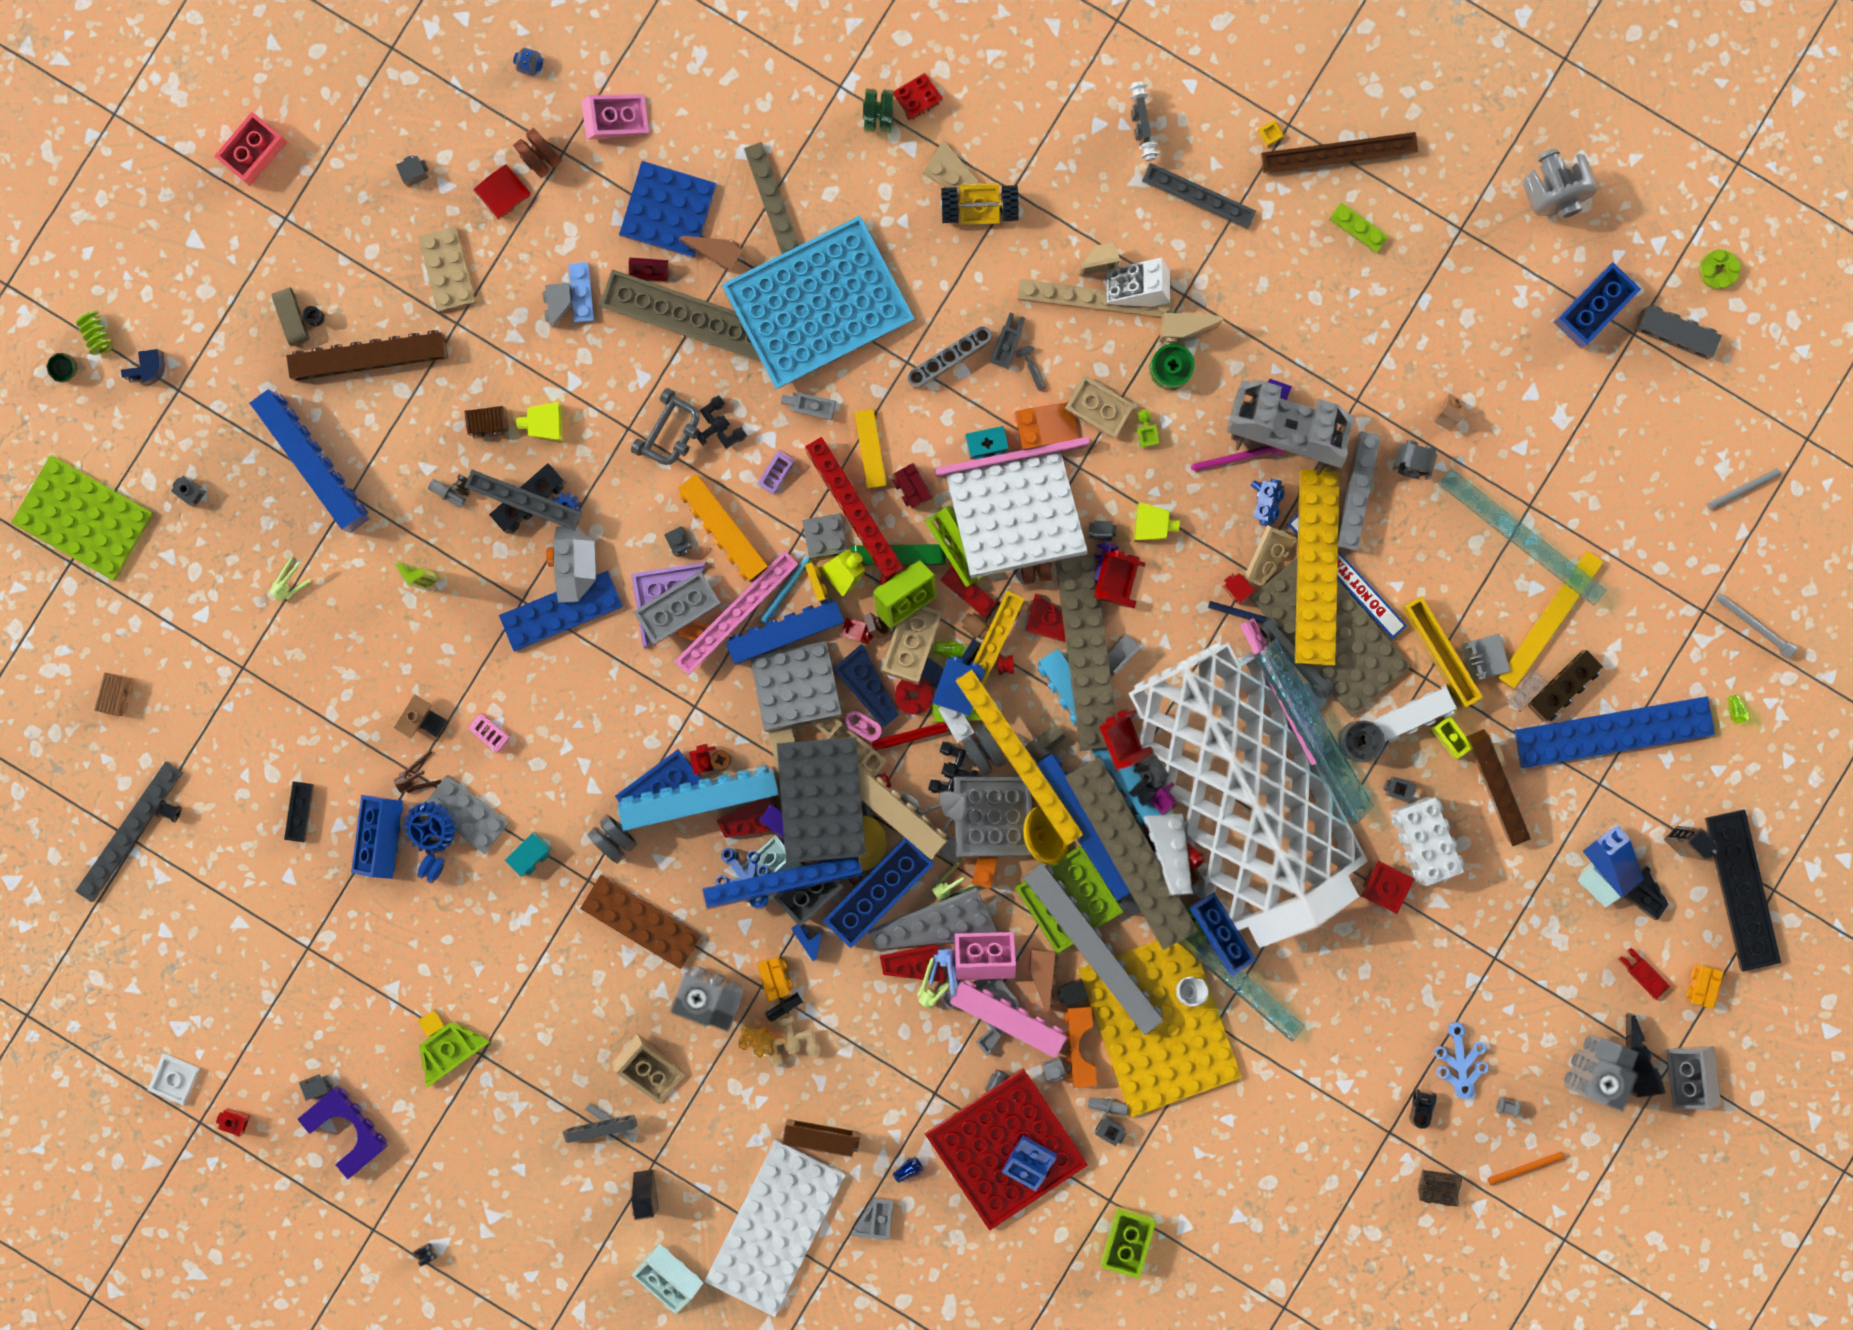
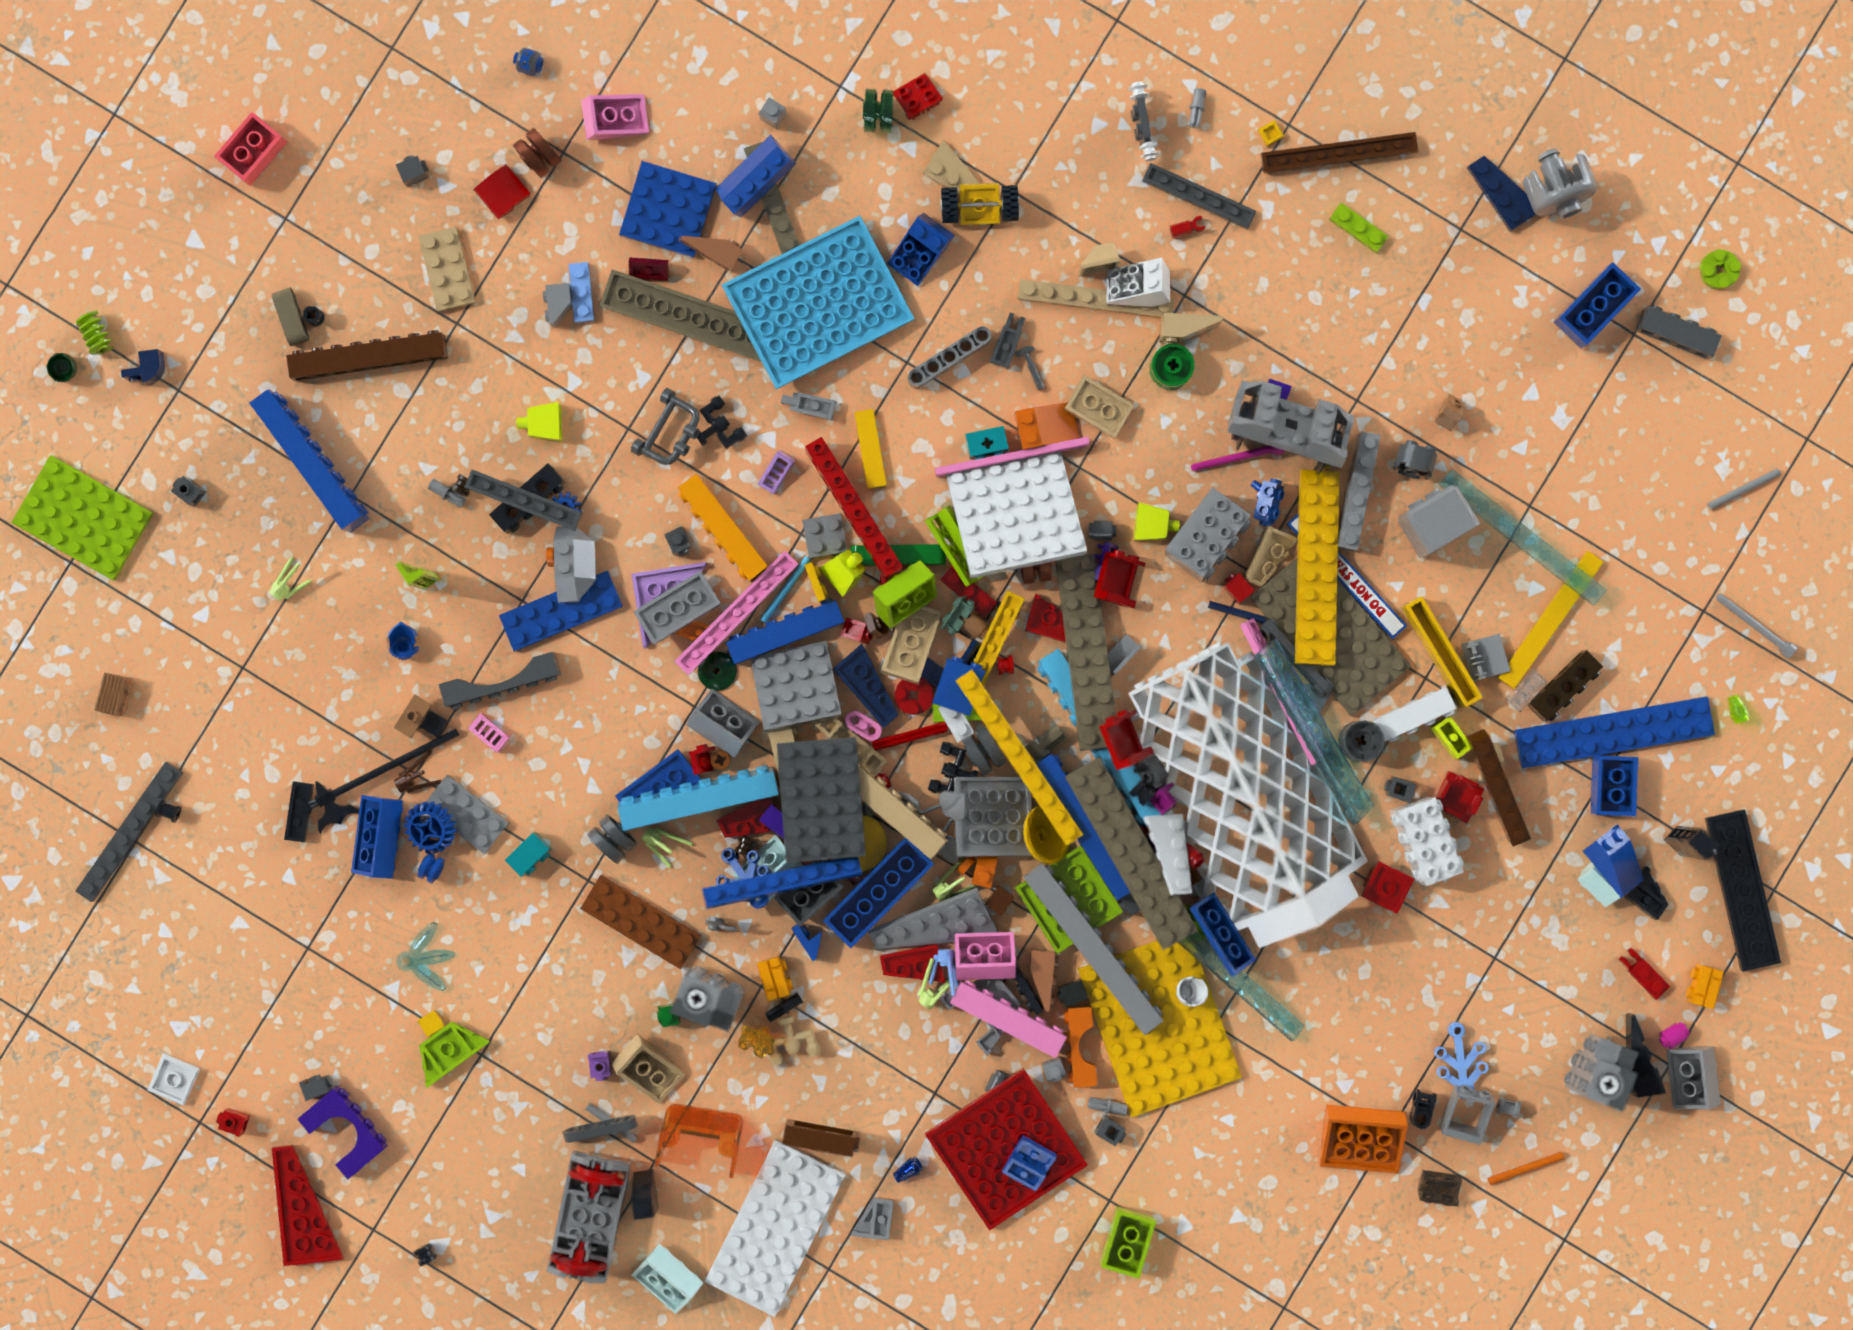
(302, 1223): none -> red wing
(325, 797): none -> black piece
(403, 641): none -> blue hair
(417, 958): none -> clear light blue plant
(486, 421): reddish brown brick -> none
(539, 668): none -> dark grey arch
(588, 1218): none -> light grey piece
(602, 1058): none -> medium lavender brick
(653, 837): none -> yellowish green plant
(667, 1018): none -> green brick
(704, 1123): none -> clear orange windscreen
(716, 924): none -> light grey plate
(723, 723): none -> light grey slope
(724, 678): none -> dark green dish
(745, 845): none -> dark brown wheel
(755, 176): none -> blue slope
(772, 113): none -> light grey brick
(912, 486): dark red brick -> none
(920, 249): none -> blue slope
(948, 648): clear neon green cone -> none
(961, 608): none -> sand green hinge
(966, 865): none -> orange tile
(999, 900): none -> reddish brown panel
(1025, 988): none -> black hinge
(1148, 434): lime plate -> none
(1186, 227): none -> red bar
(1197, 107): none -> light grey axle
(1208, 535): none -> light grey brick
(1363, 1138): none -> orange slope
(1437, 520): none -> light grey plate
(1459, 797): none -> red panel
(1463, 1131): none -> light grey window
(1503, 194): none -> dark blue wing
(1614, 785): none -> blue brick
(1674, 1035): none -> dark pink brick

